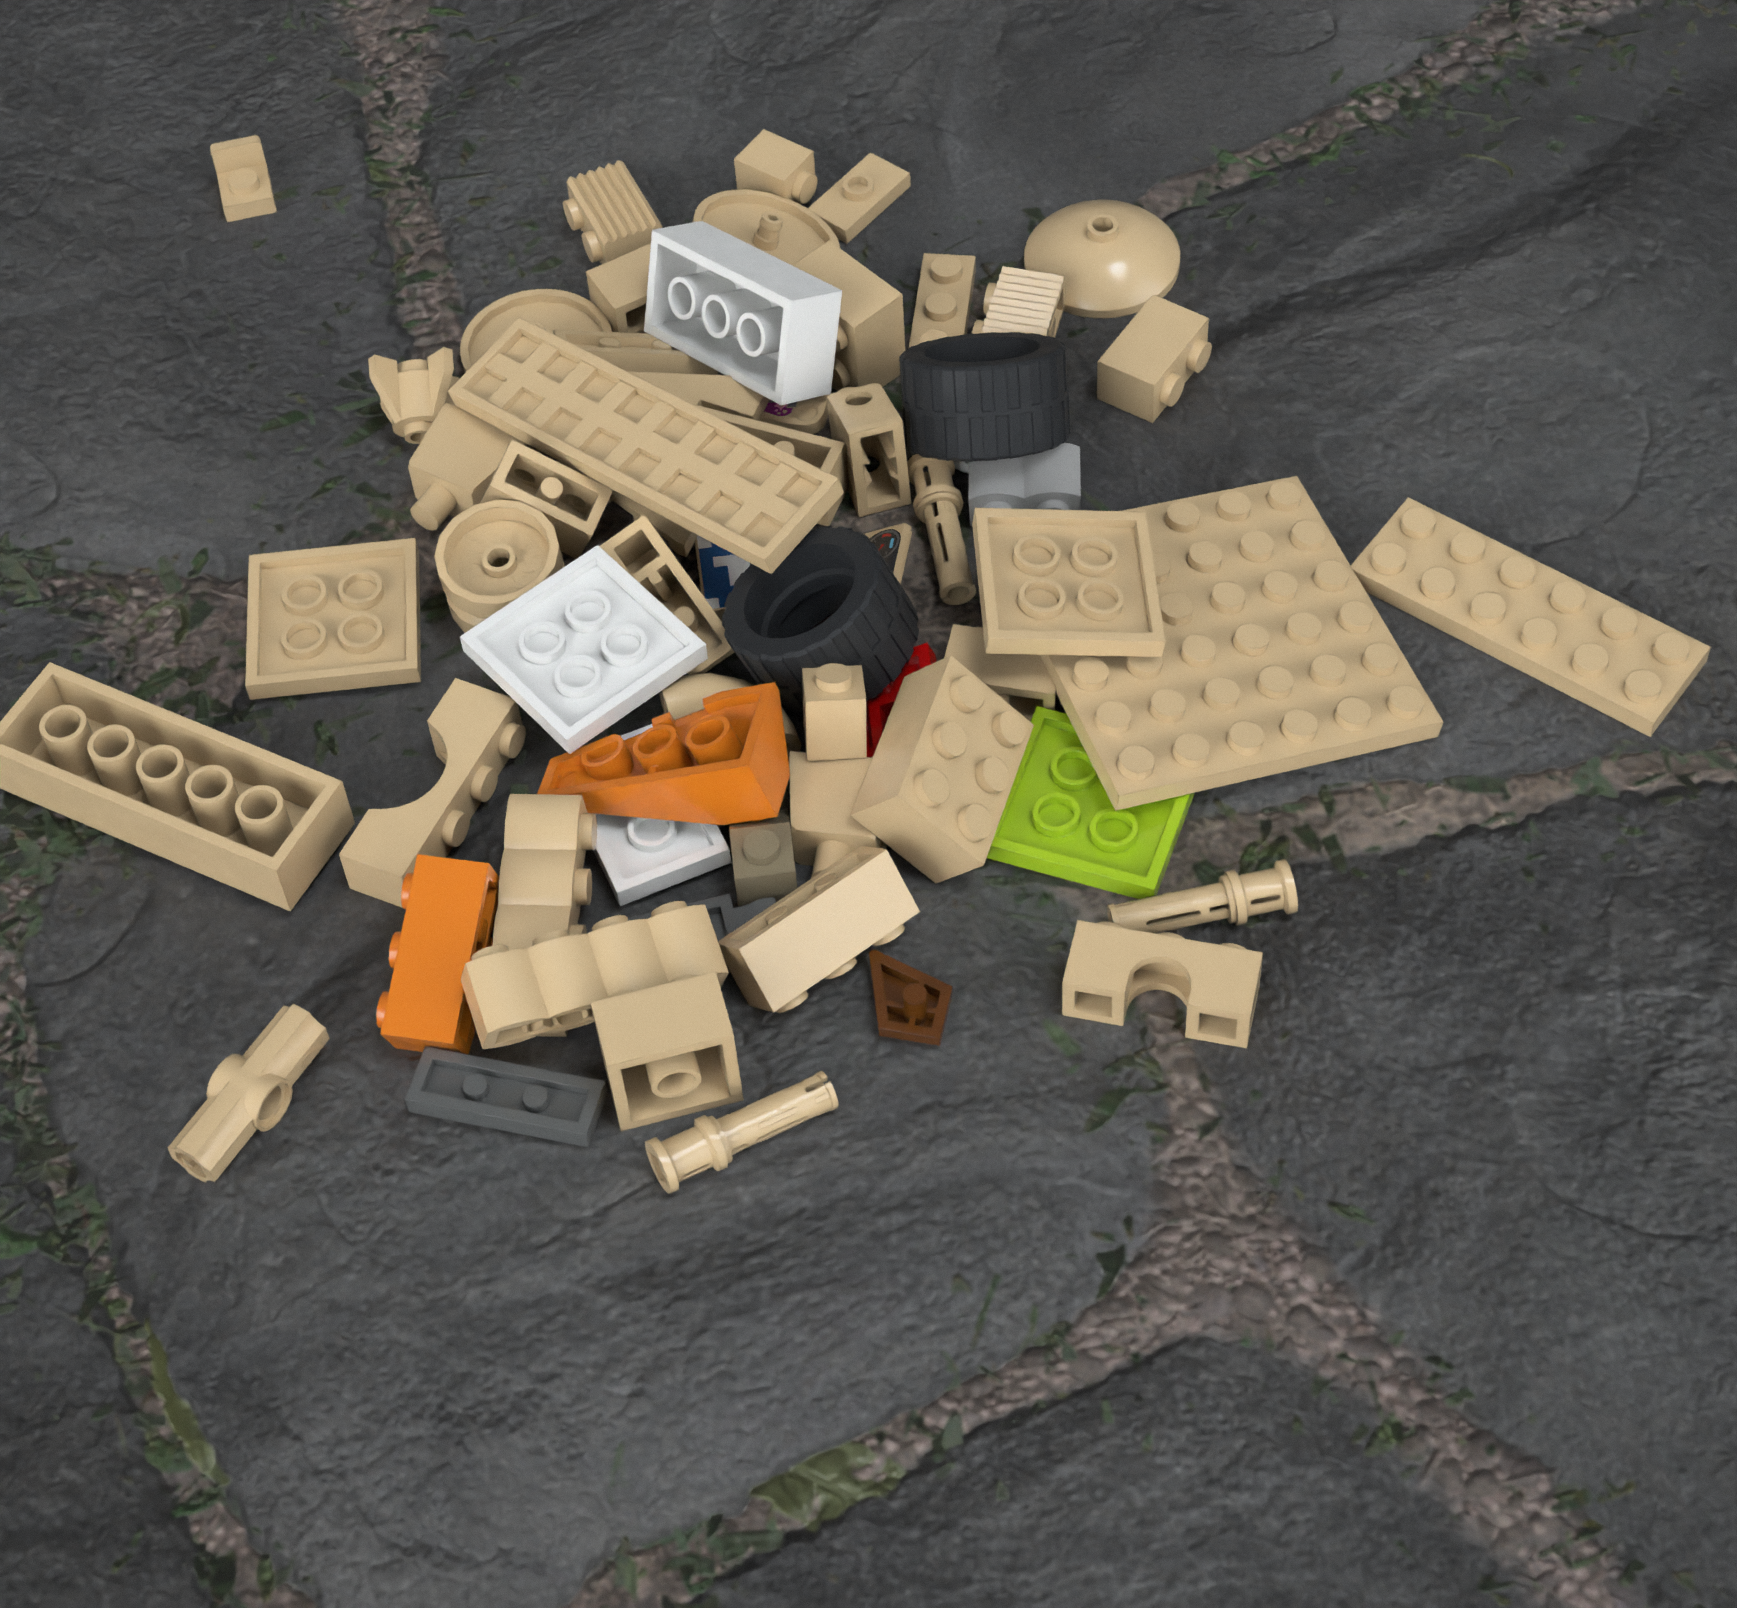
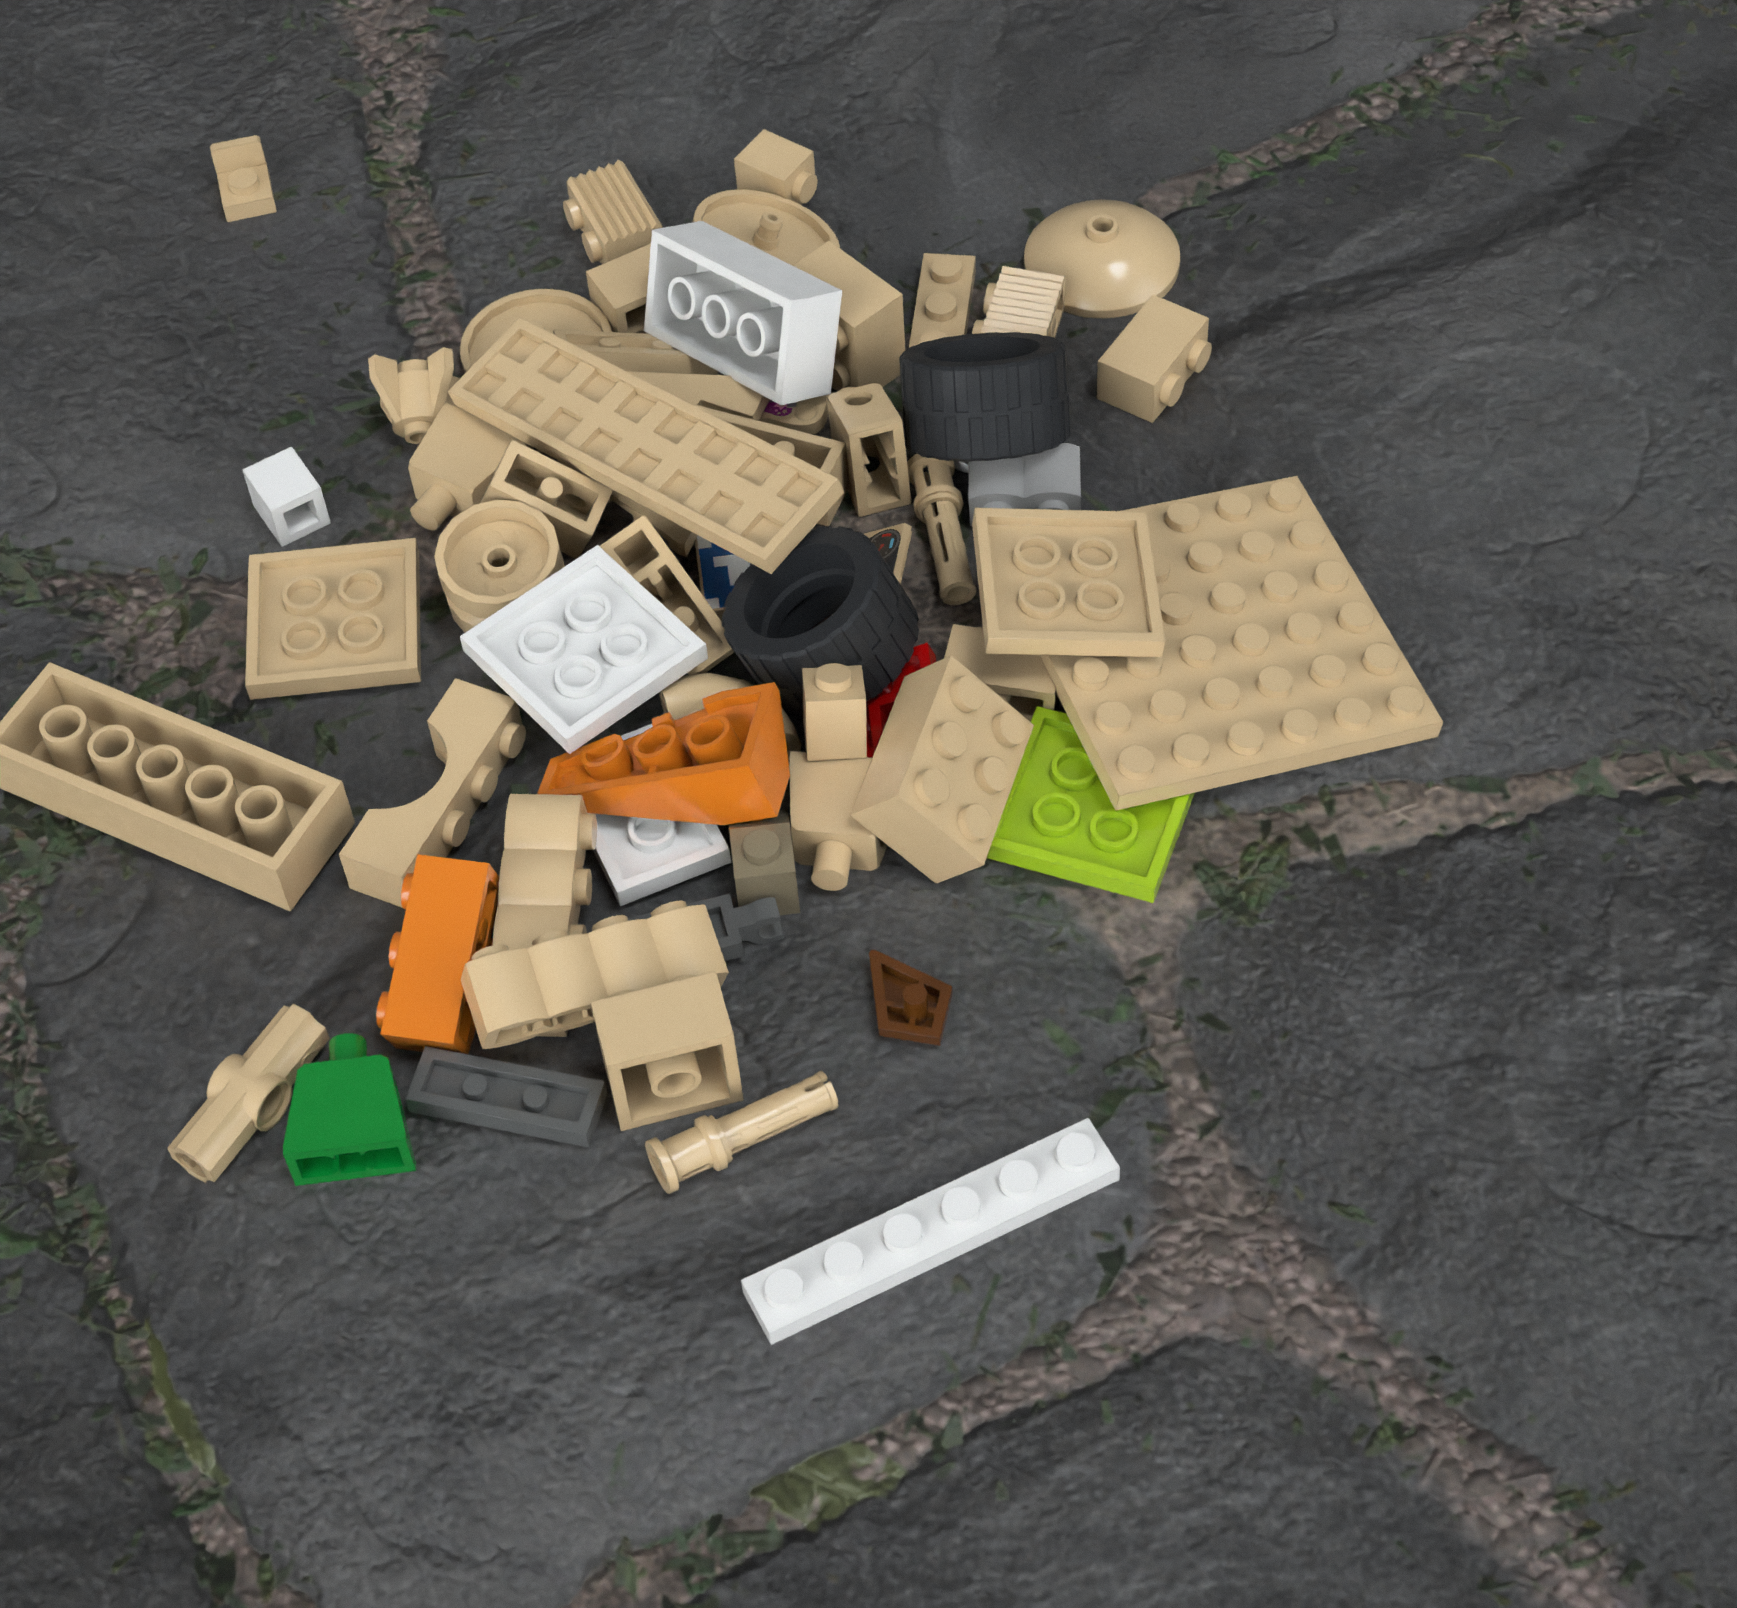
(286, 496): none -> white brick
(346, 1118): none -> green torso
(818, 929): tan brick -> none
(861, 196): tan plate -> none
(929, 1230): none -> white plate
(1117, 964): tan arch -> none
(1231, 898): tan pin -> none
(1530, 616): tan plate -> none

